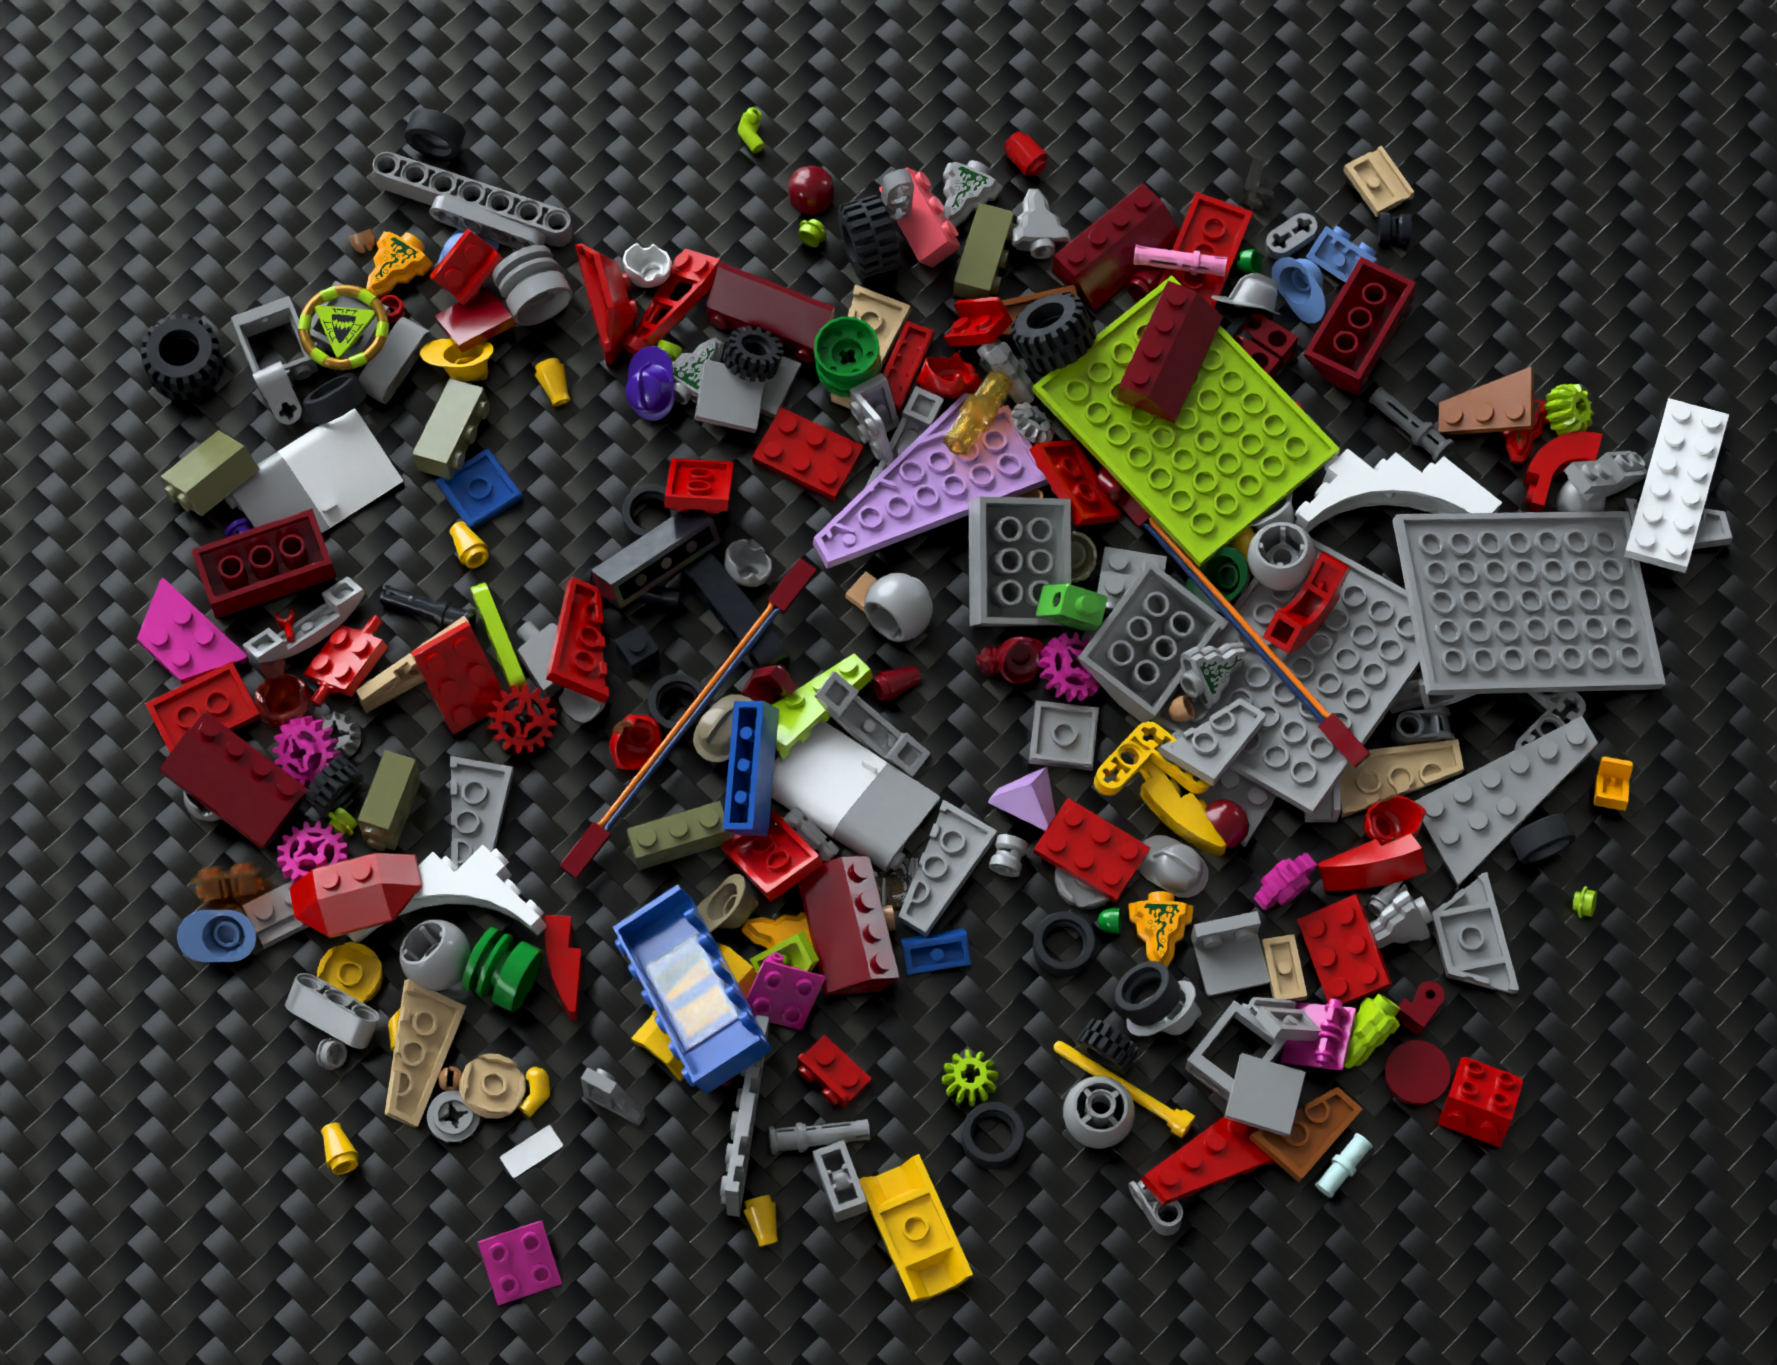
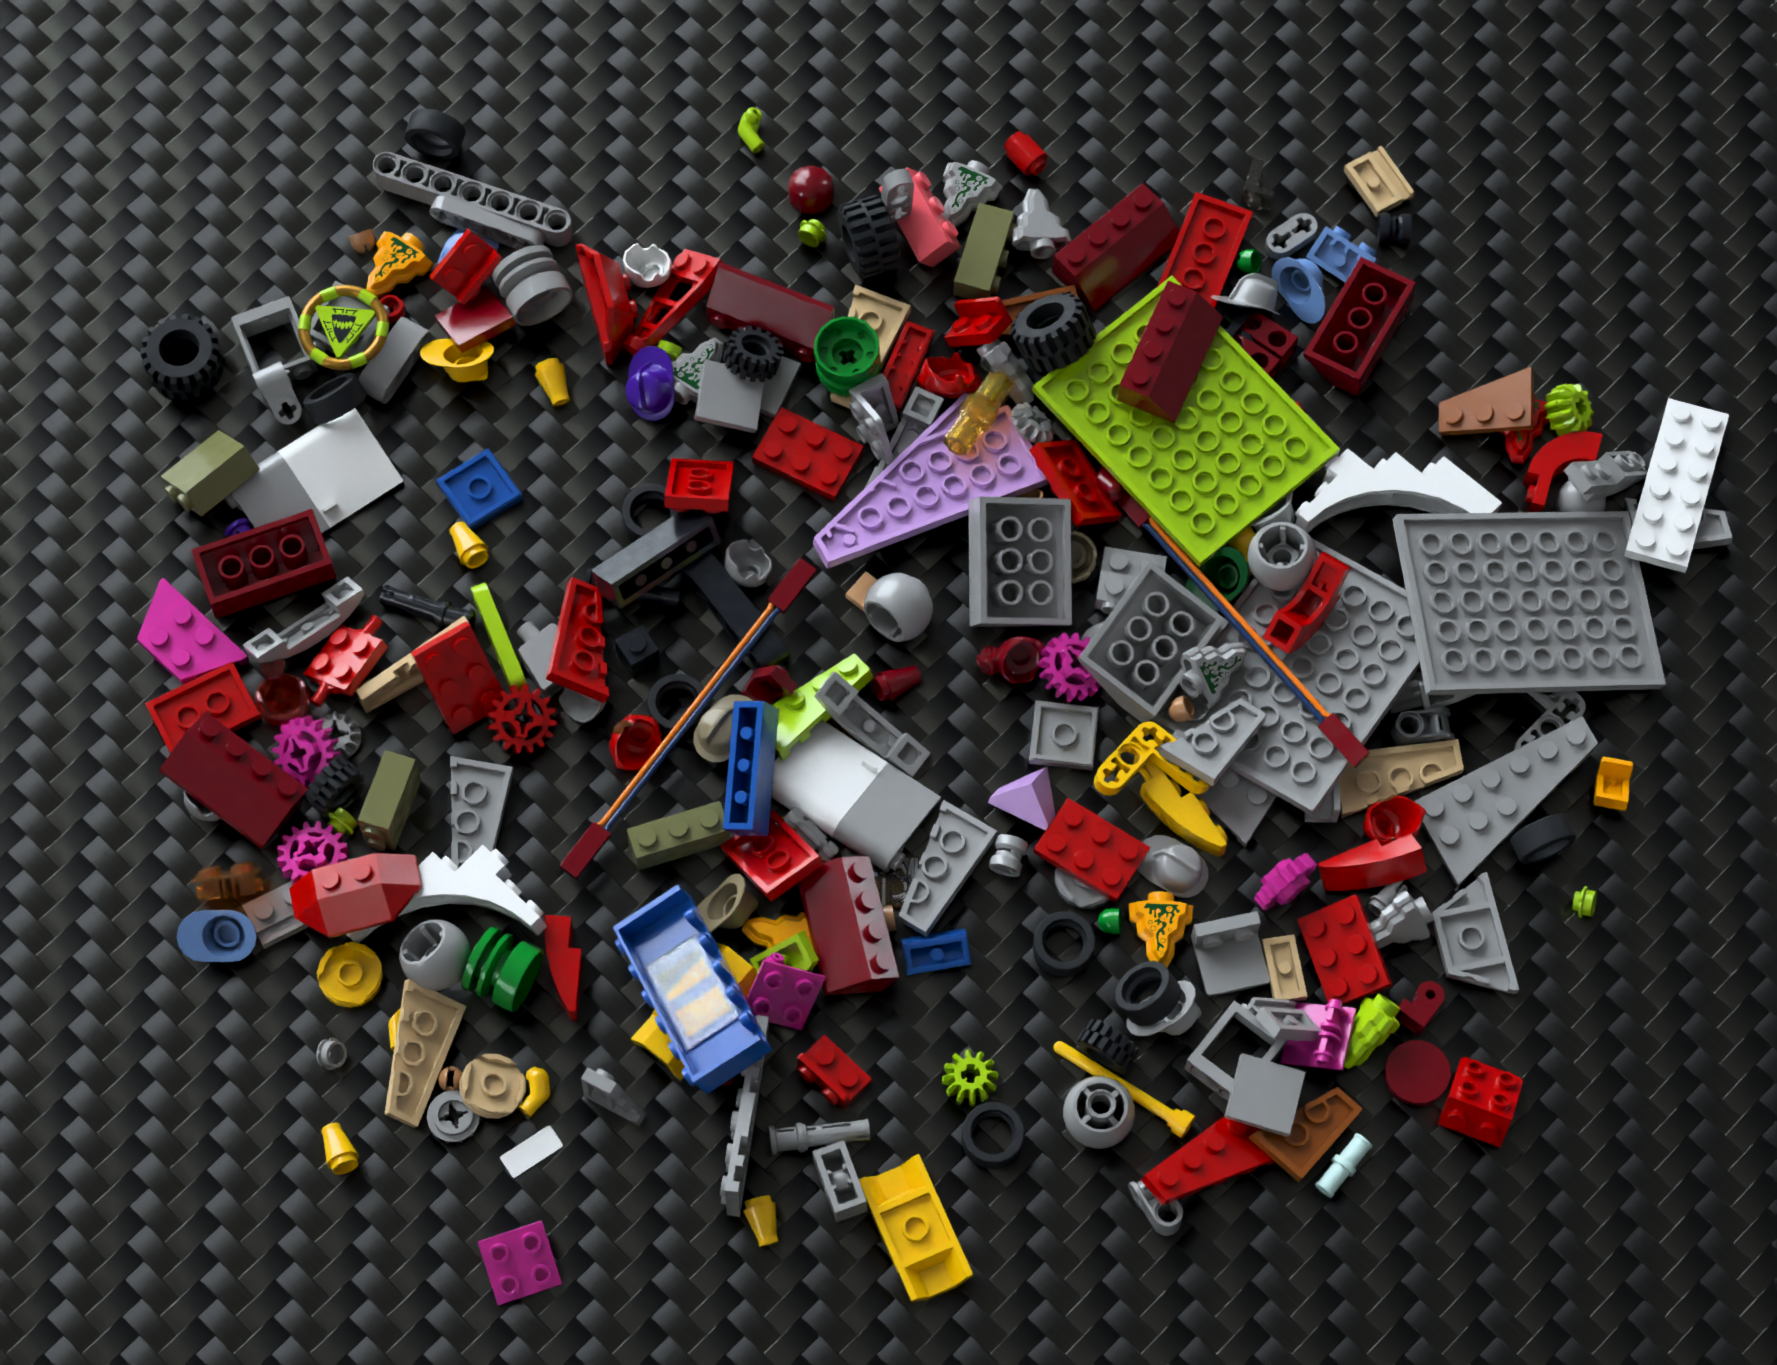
(286, 624): red hand -> none
(332, 1010): light grey beam -> none
(451, 429): brick -> none
(1076, 609): bright green torso -> none
(1144, 282): dark red cone -> none
(1178, 260): bright pink pin -> none
(1229, 821): dark red hair -> none
(1421, 432): dark grey pin -> none

